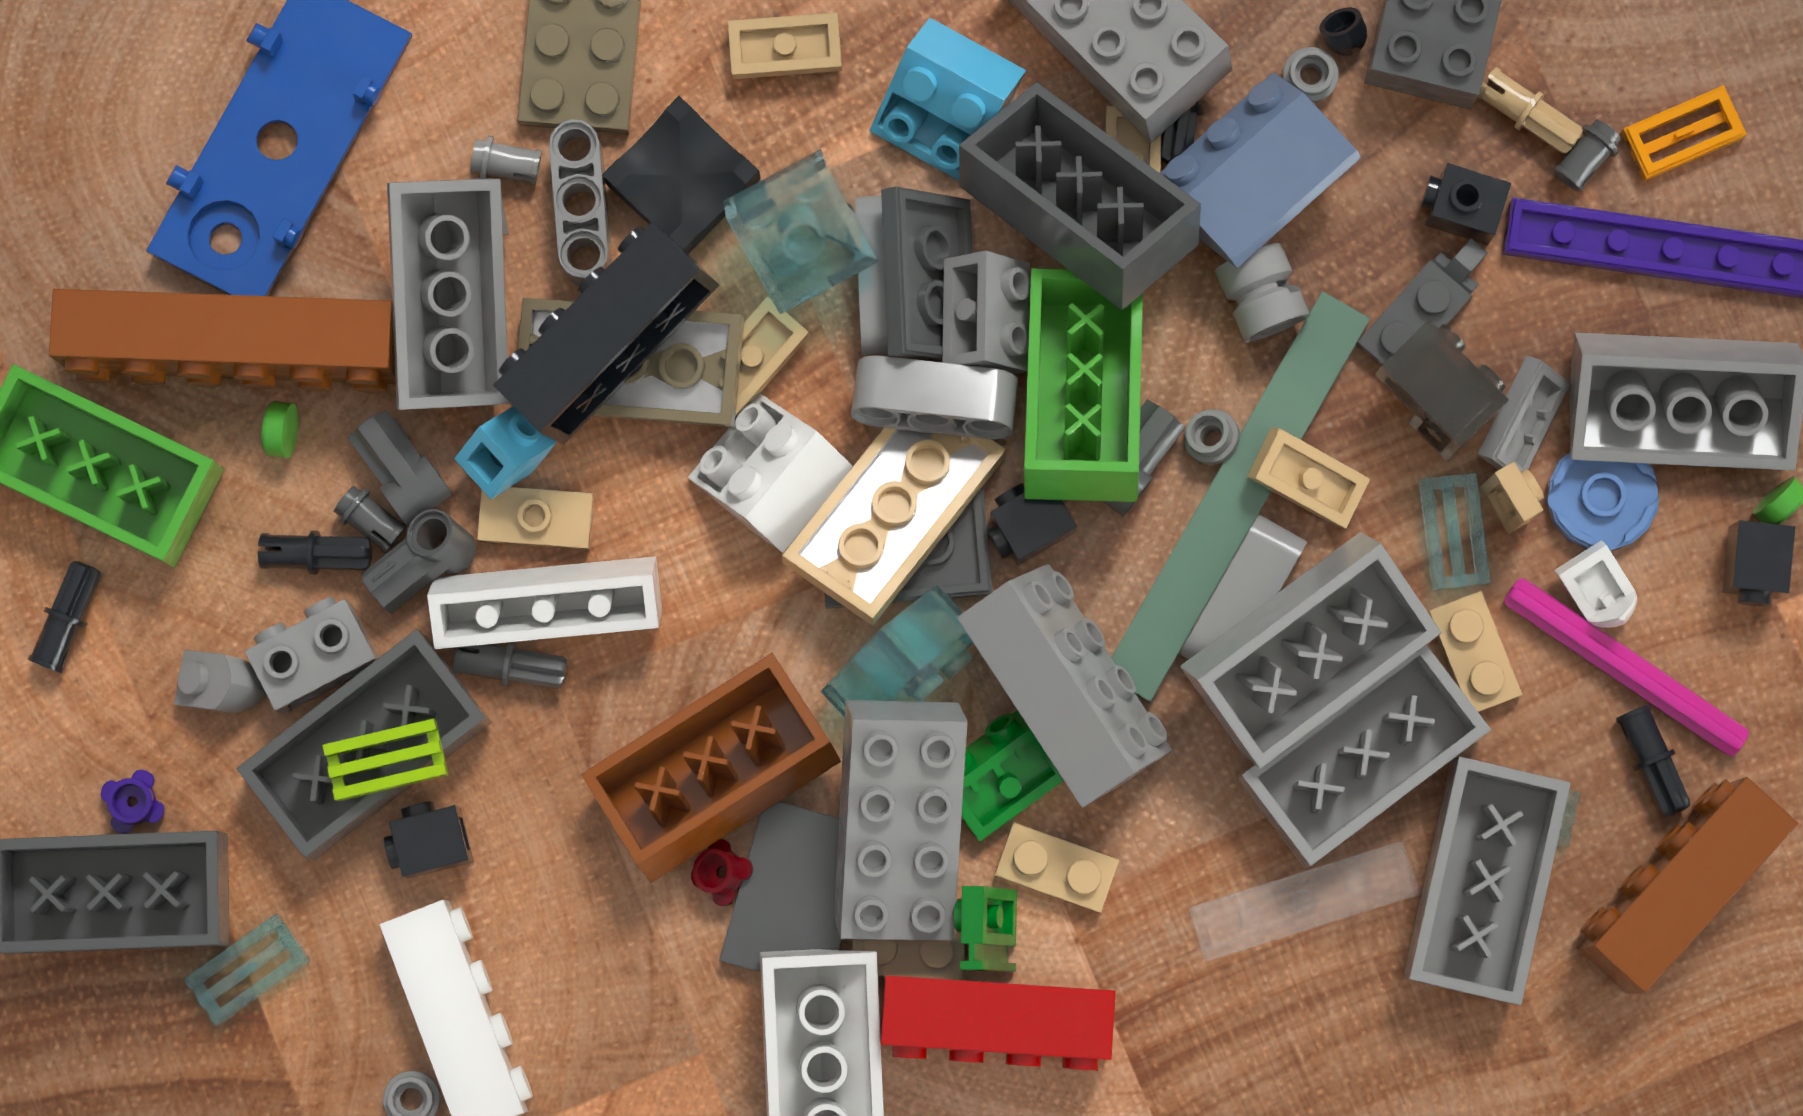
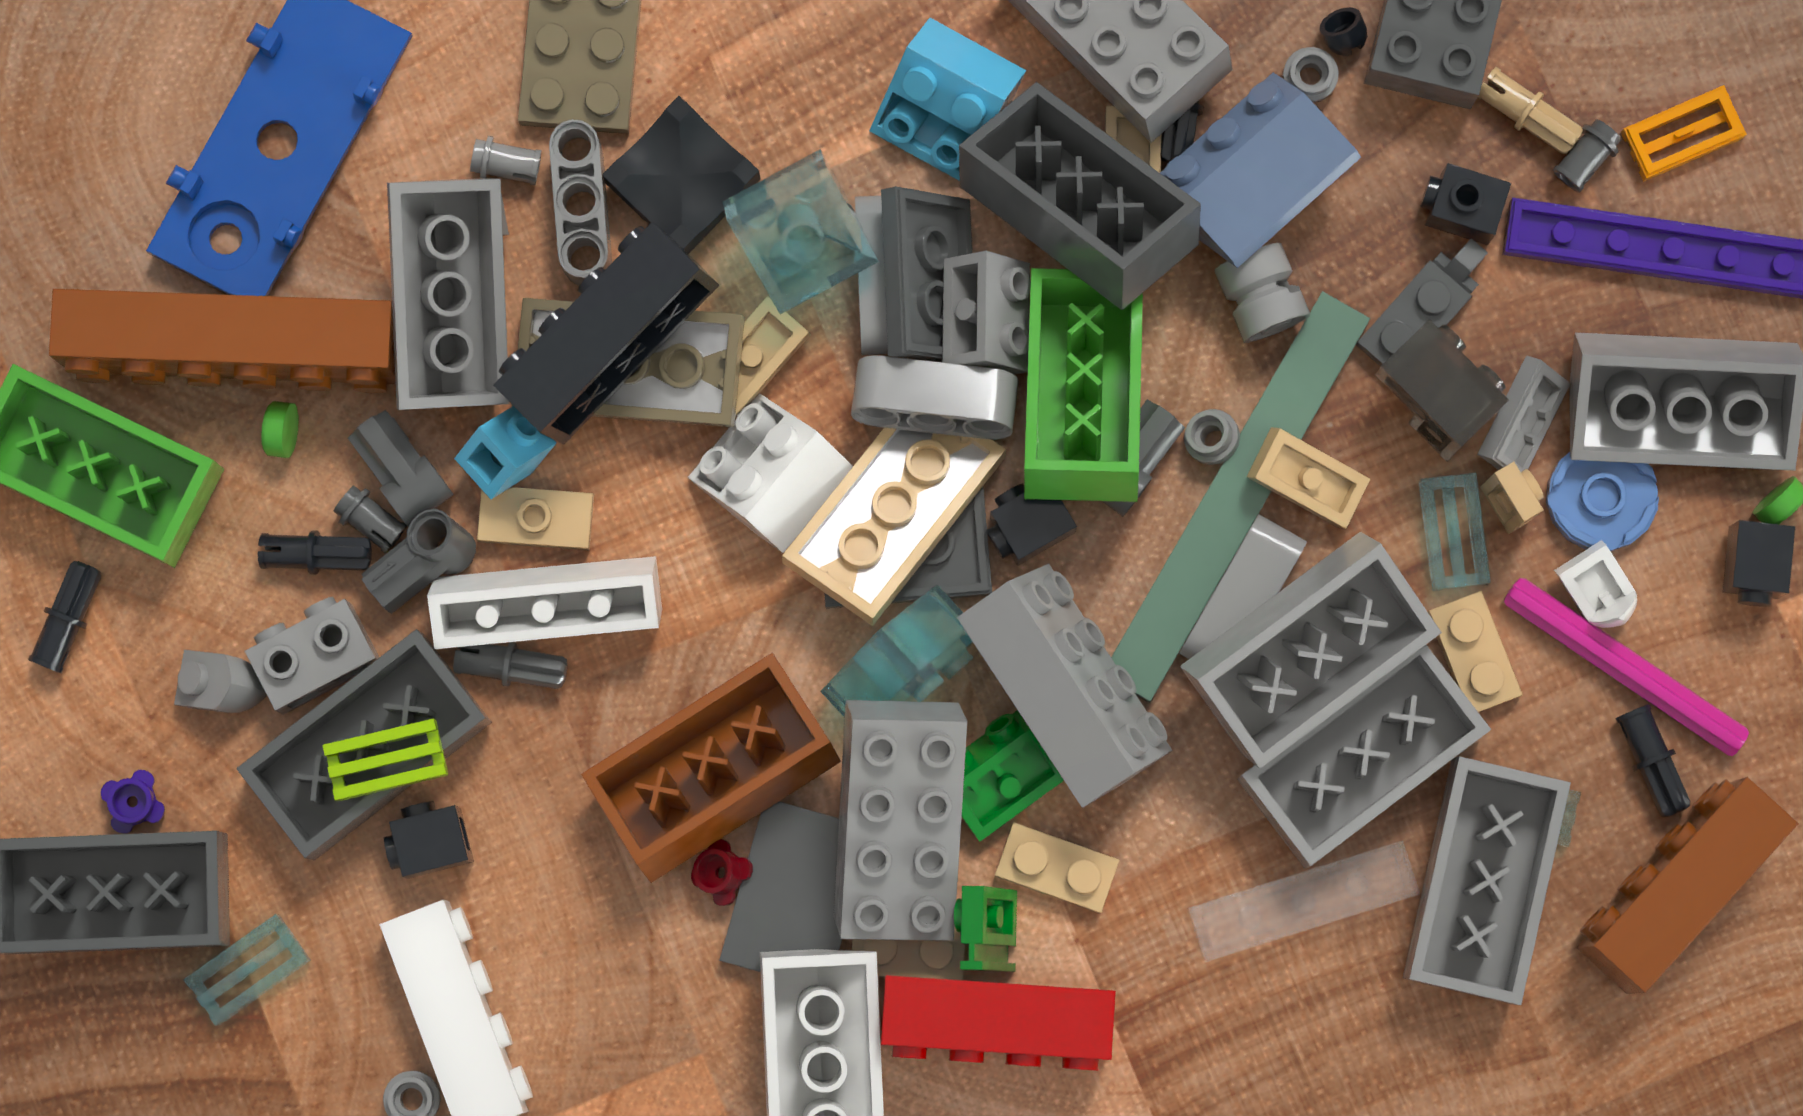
(784, 45): tan plate -> none

